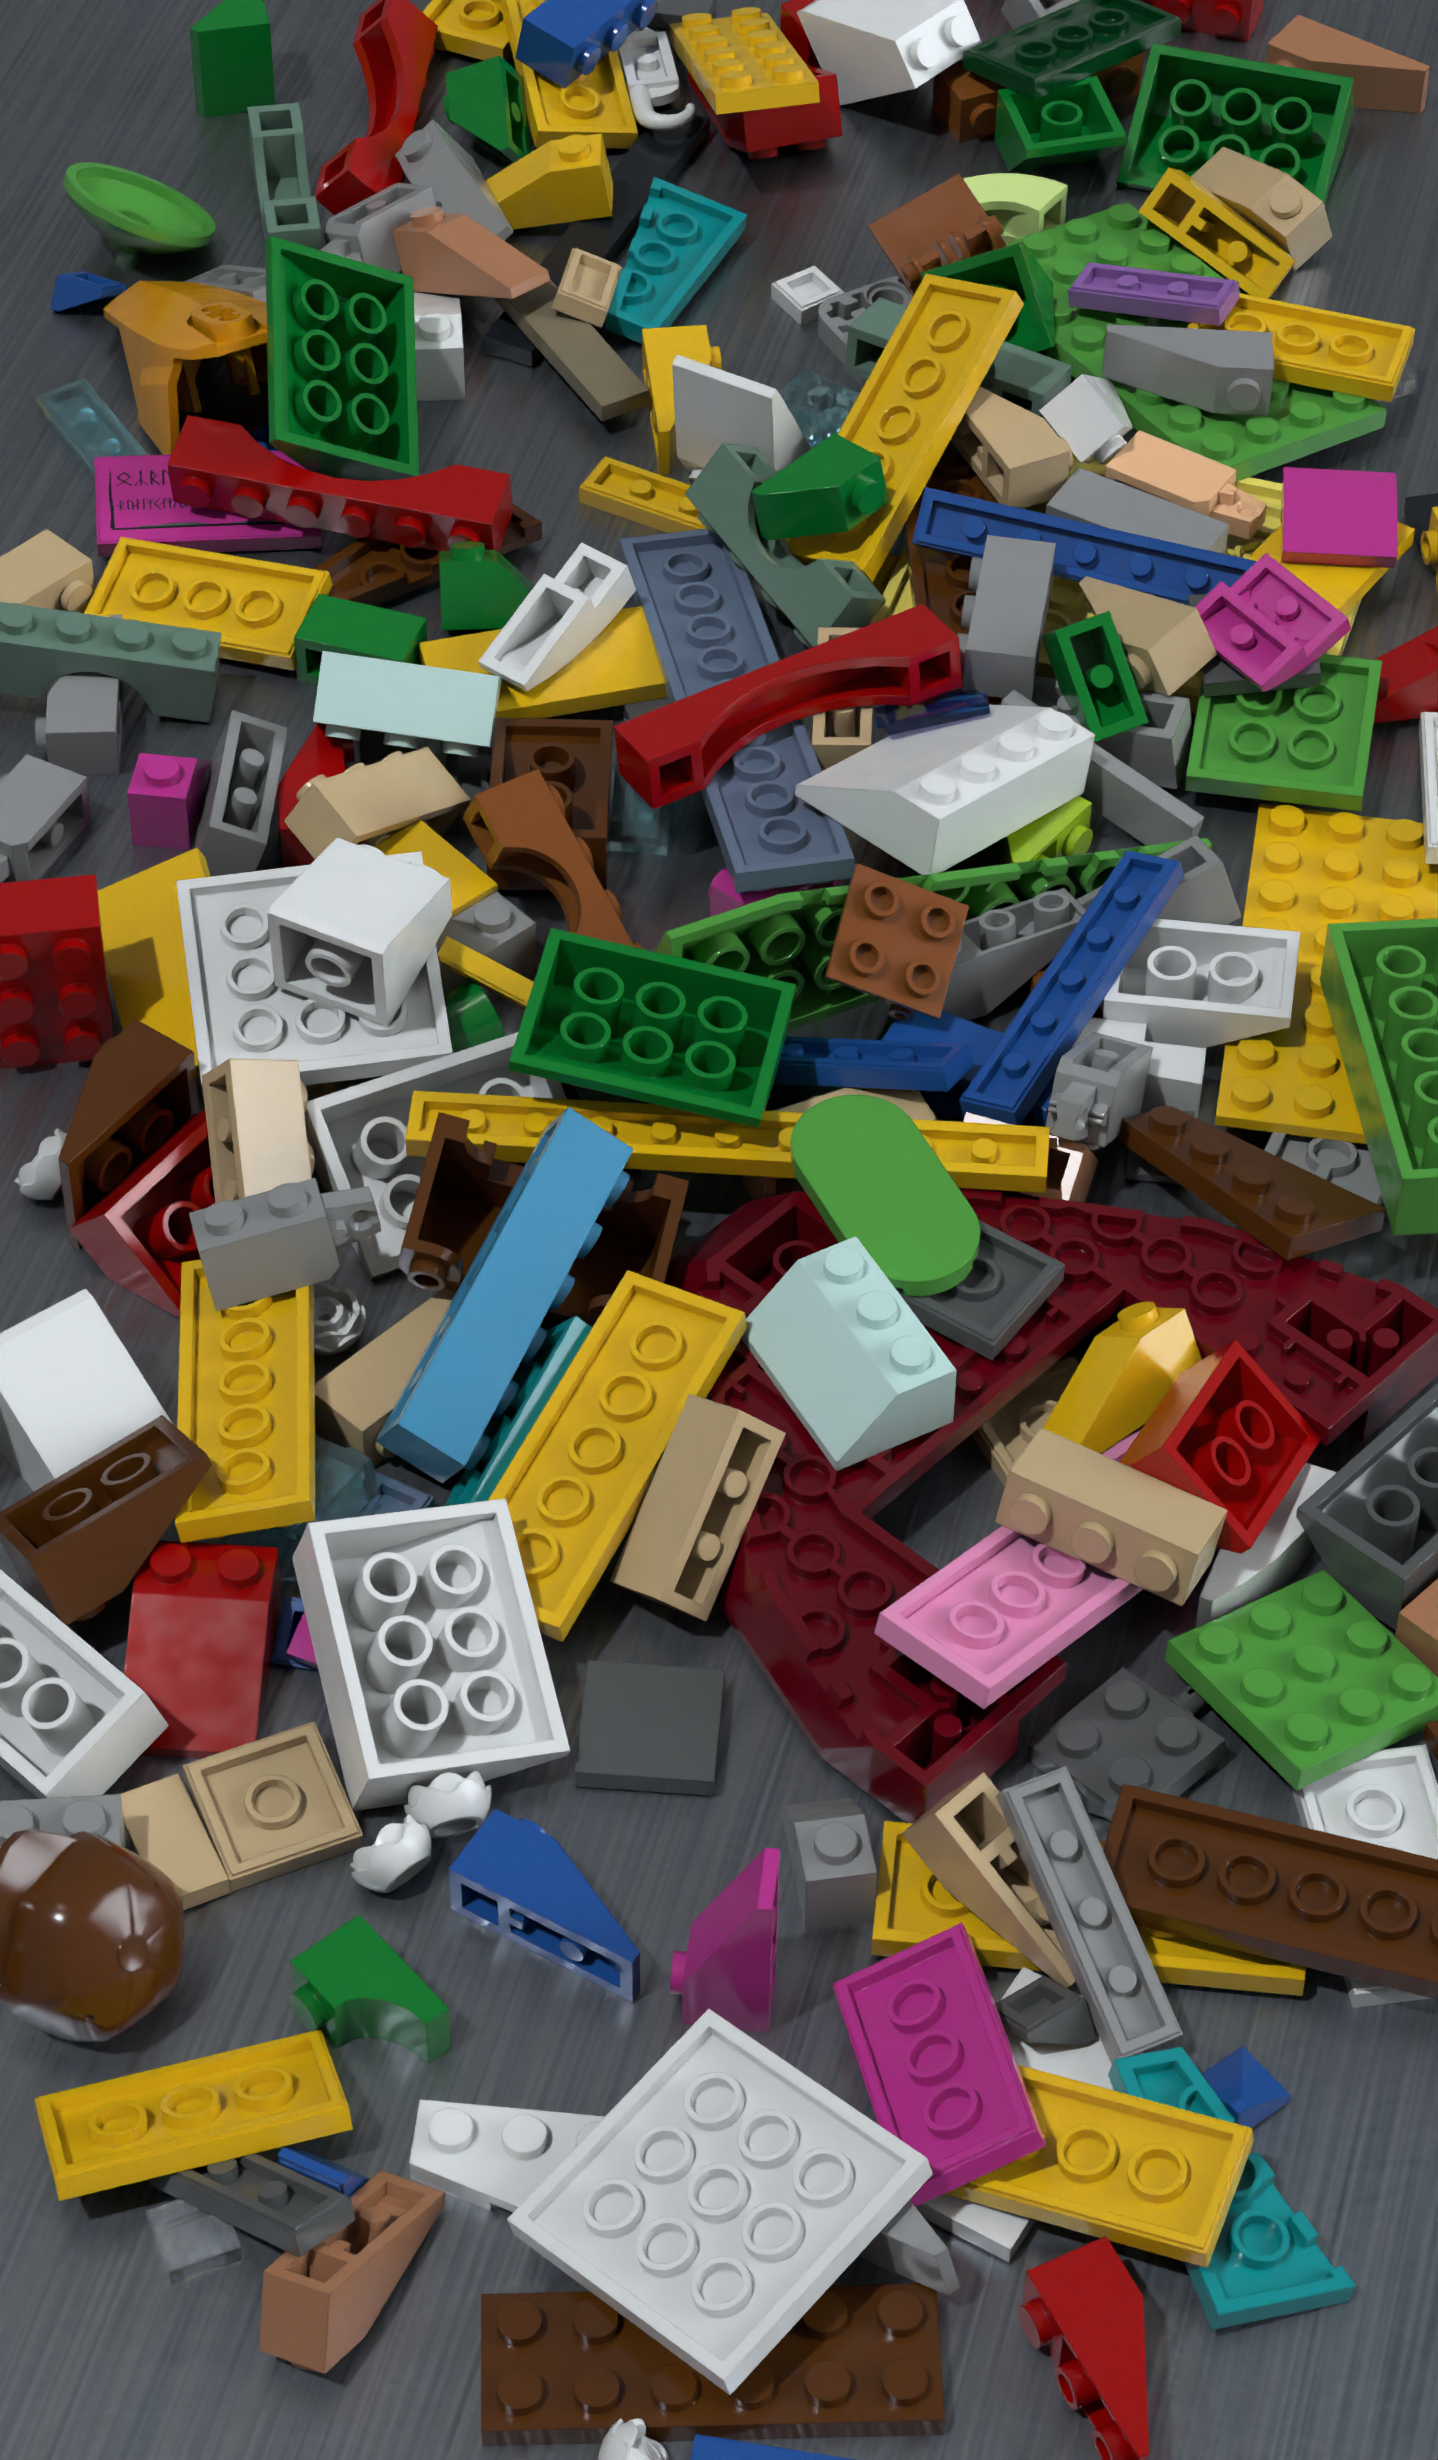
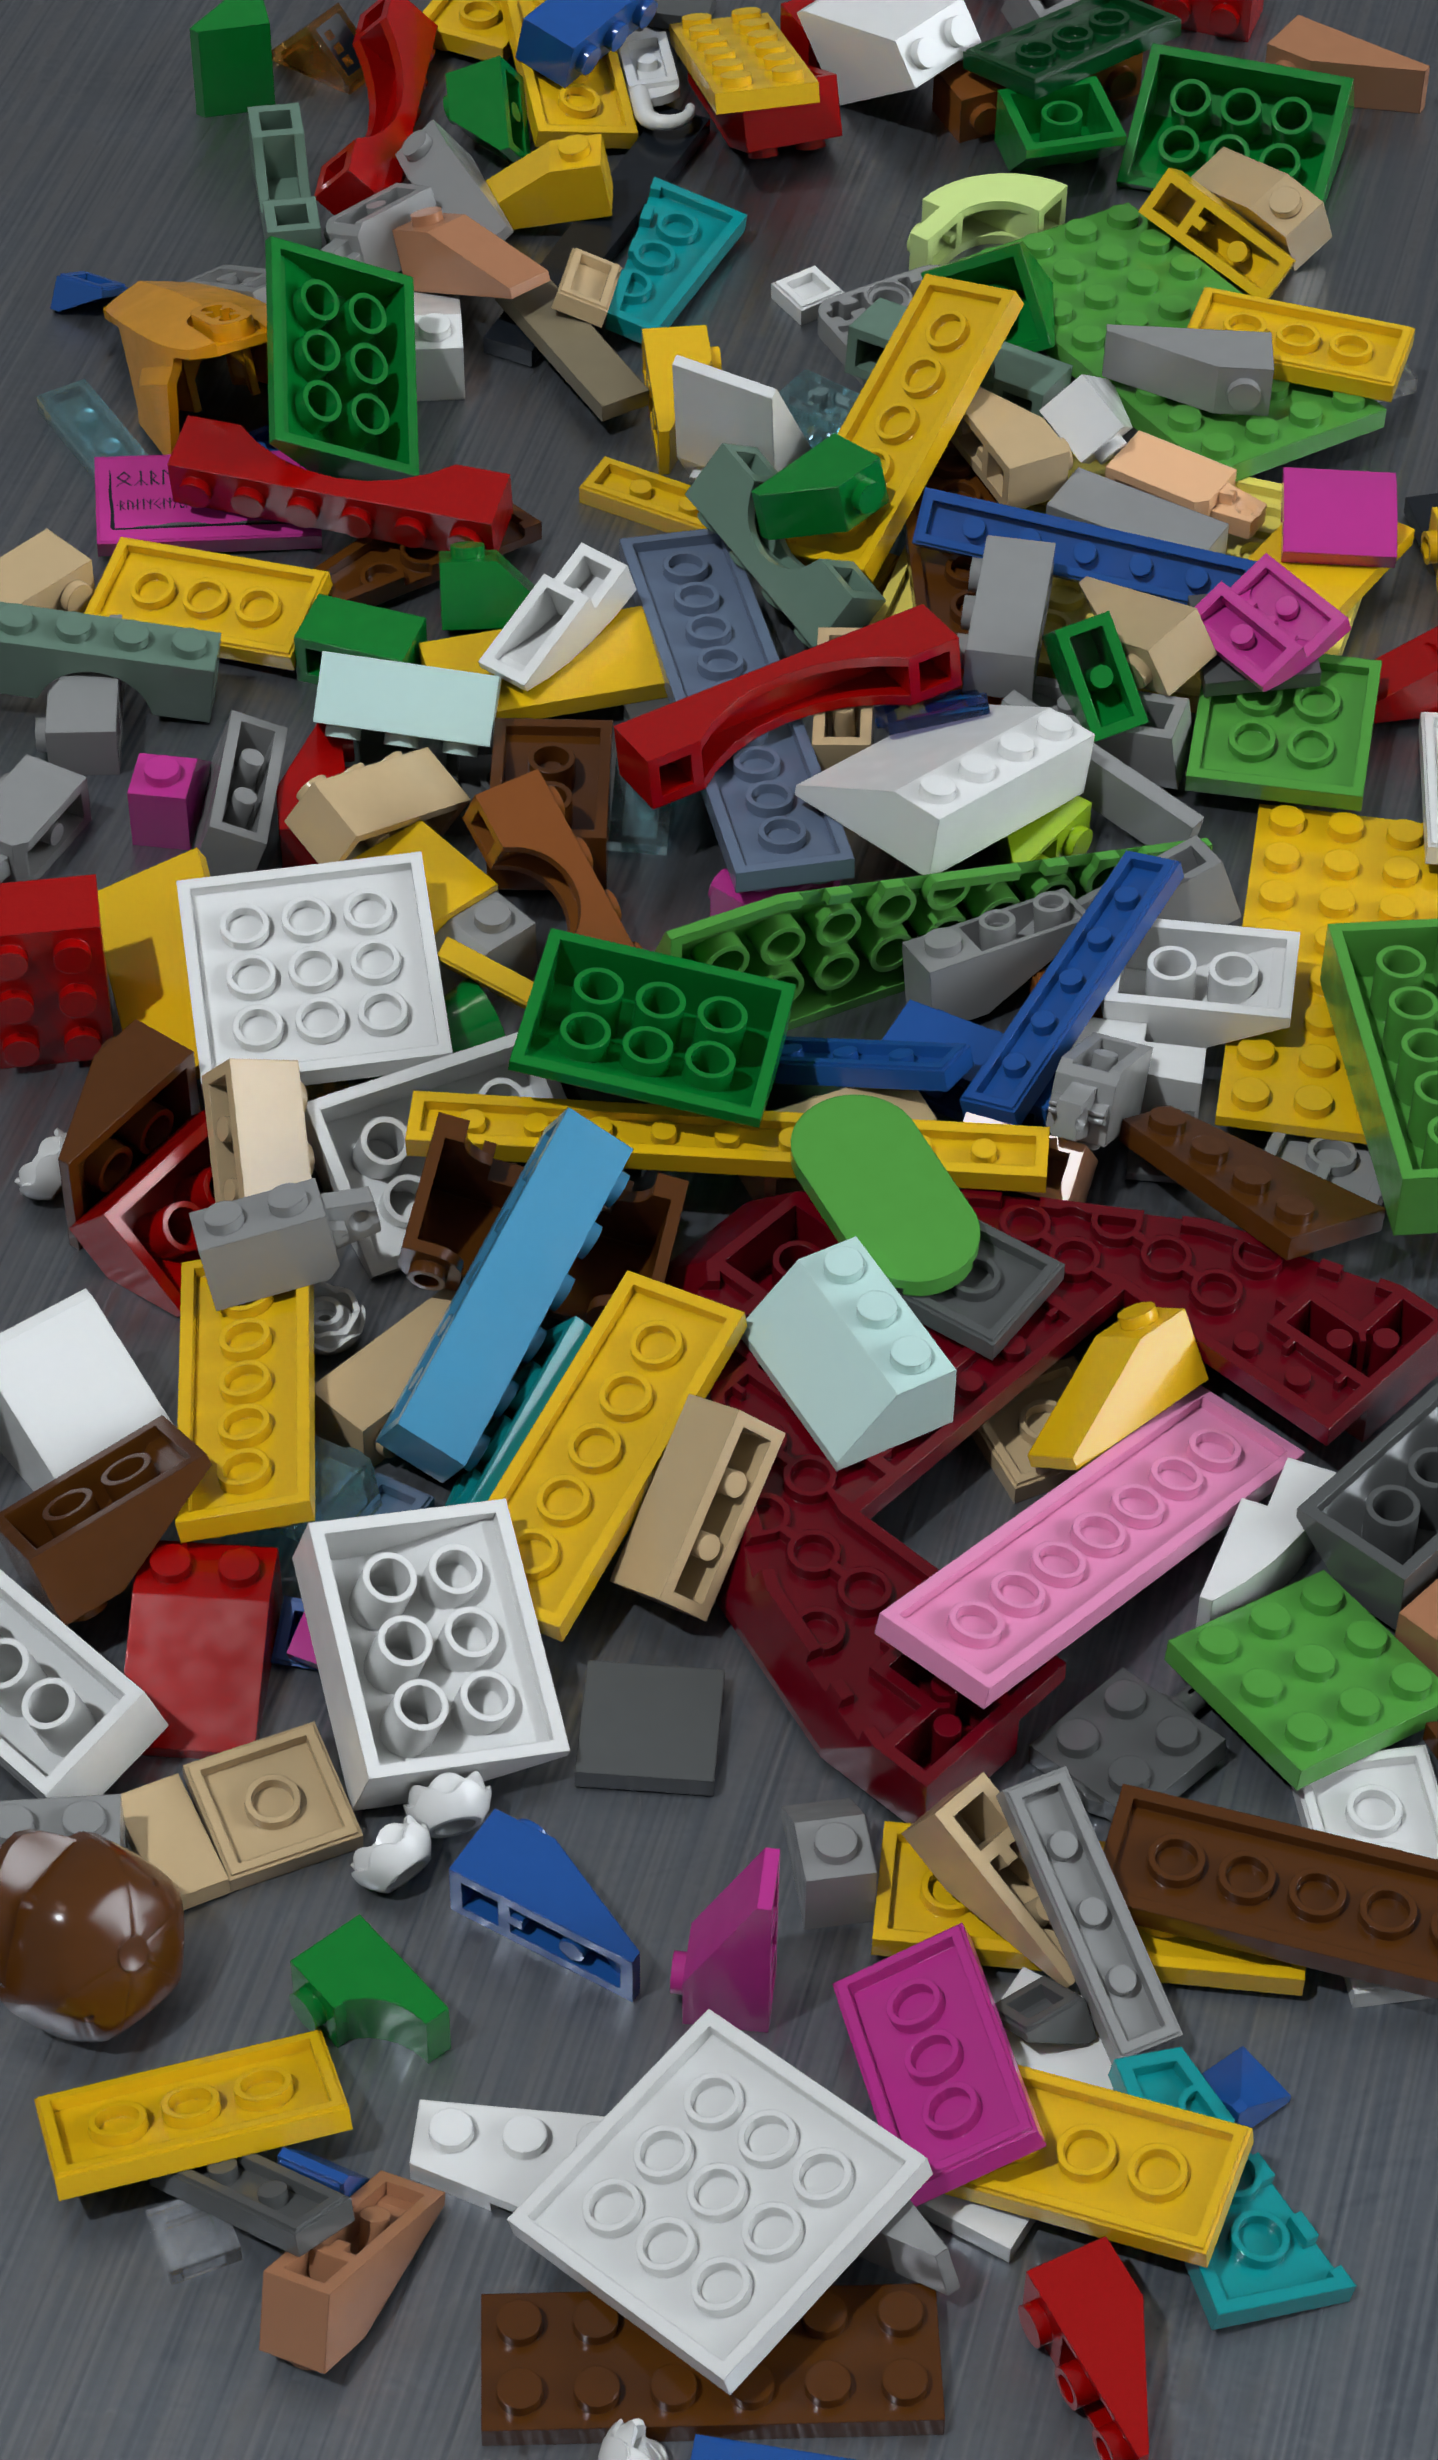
(137, 210): bright green dish -> none
(324, 51): none -> clear orange slope
(357, 929): white slope -> none
(897, 943): dark orange hinge -> none
(936, 231): dark orange hinge -> none
(1111, 1516): tan brick -> none
(1154, 293): medium lavender tile -> none
(1227, 1441): red slope -> none

